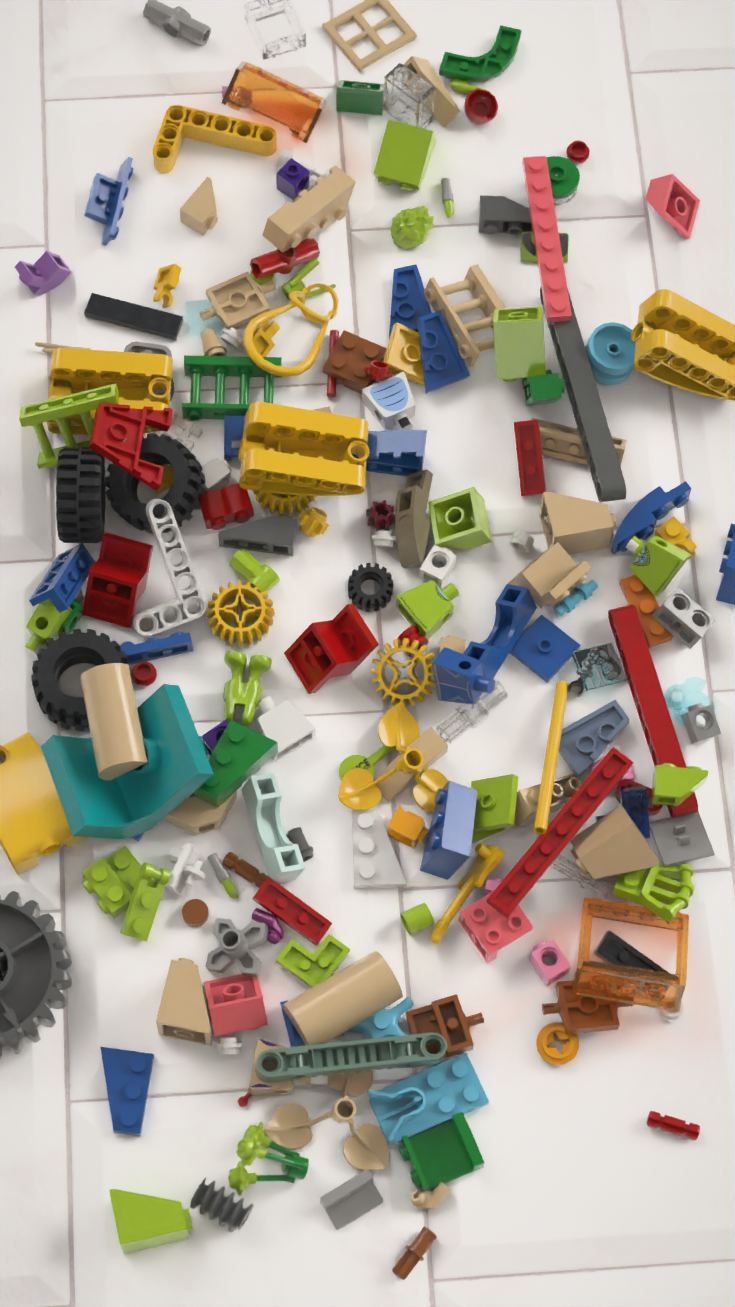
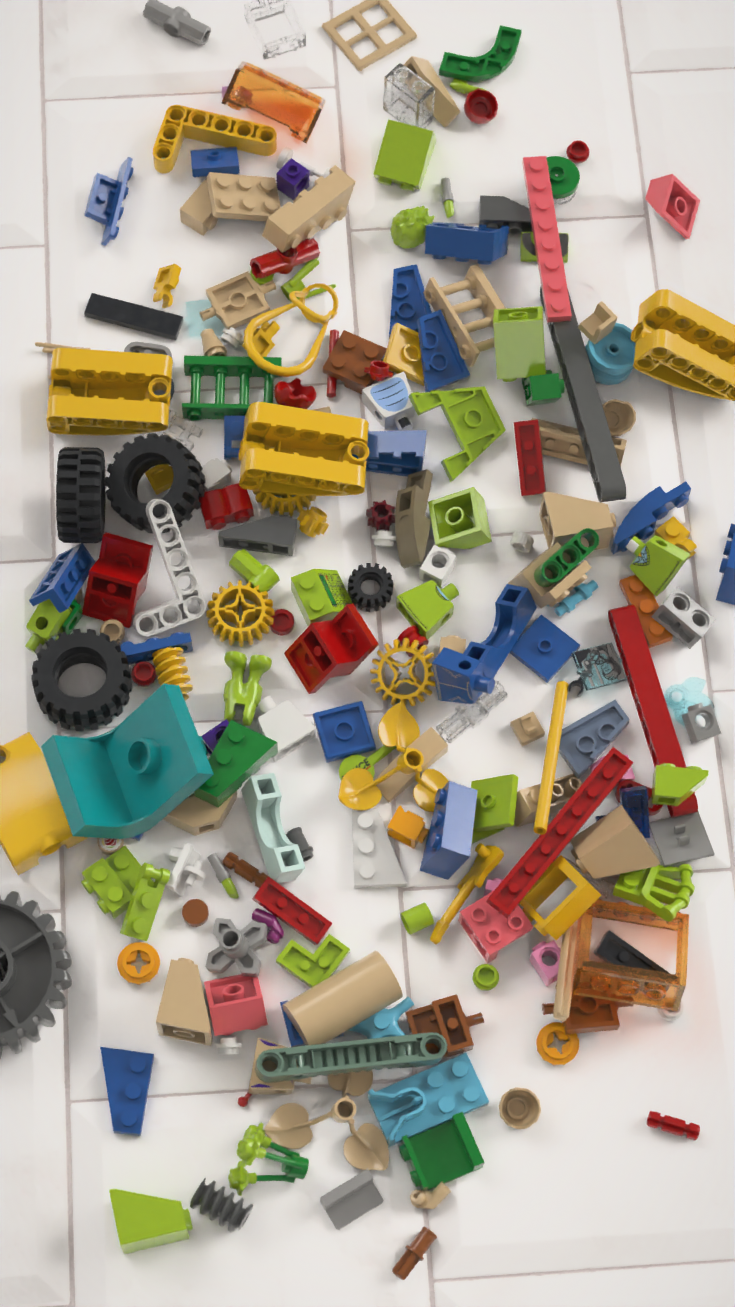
(44, 274): medium lavender brick -> none
(58, 410): lime fence -> none
(109, 846): none -> tile
(113, 719): tan brick -> none
(114, 630): none -> tan plate
(119, 436): red wing -> none
(130, 954): none -> light orange gear
(170, 670): none -> yellow piece
(214, 160): none -> blue plate
(242, 196): none -> tan plate
(283, 622): none -> red tile
(294, 394): none -> red hair
(319, 594): none -> lime slope
(344, 731): none -> blue plate
(360, 97): green slope -> none
(466, 242): none -> blue wedge
(470, 418): none -> lime wing
(485, 977): none -> lime plate
(519, 1108): none -> tan hair
(527, 728): none -> tan tile
(566, 972): none -> tan axle
(569, 910): none -> yellow window
(574, 549): none -> green beam
(598, 324): none -> tan panel
(619, 416): none -> tan hair

